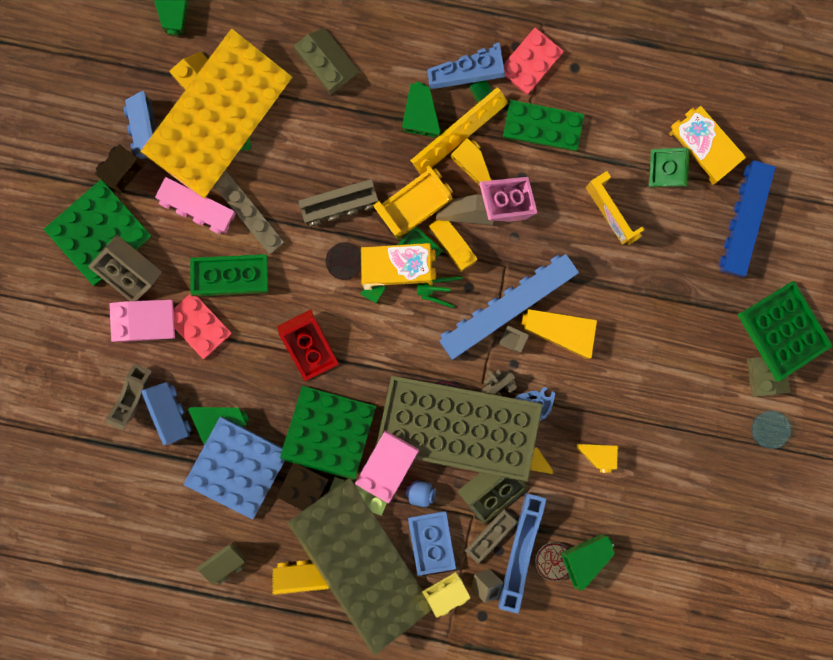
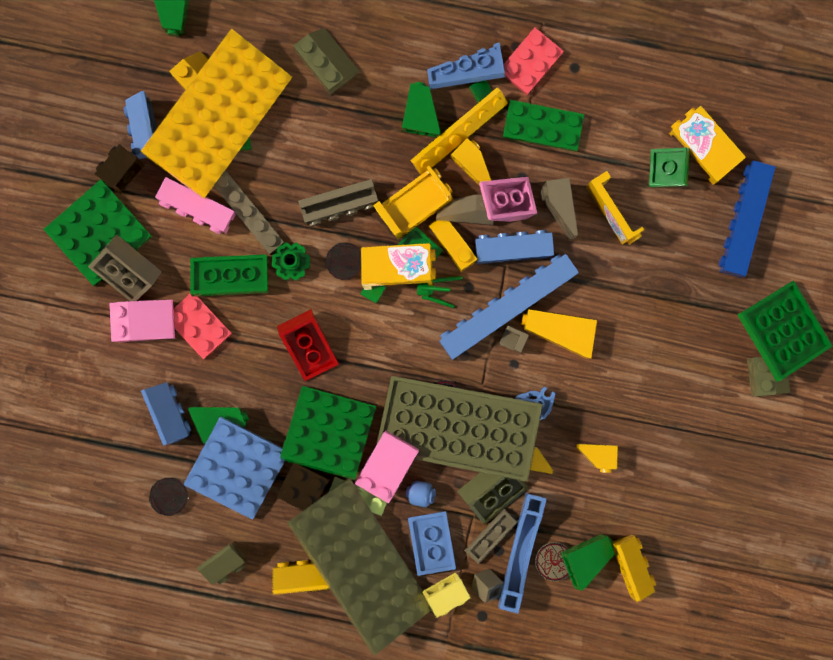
(130, 397): dark tan arch -> none
(168, 496): none -> clear smoke tile
(284, 254): none -> green plant
(497, 381): dark tan hips -> none
(514, 248): none -> medium blue brick
(559, 203): none -> dark tan slope
(634, 567): none -> yellow slope
(771, 429): clear light blue tile -> none

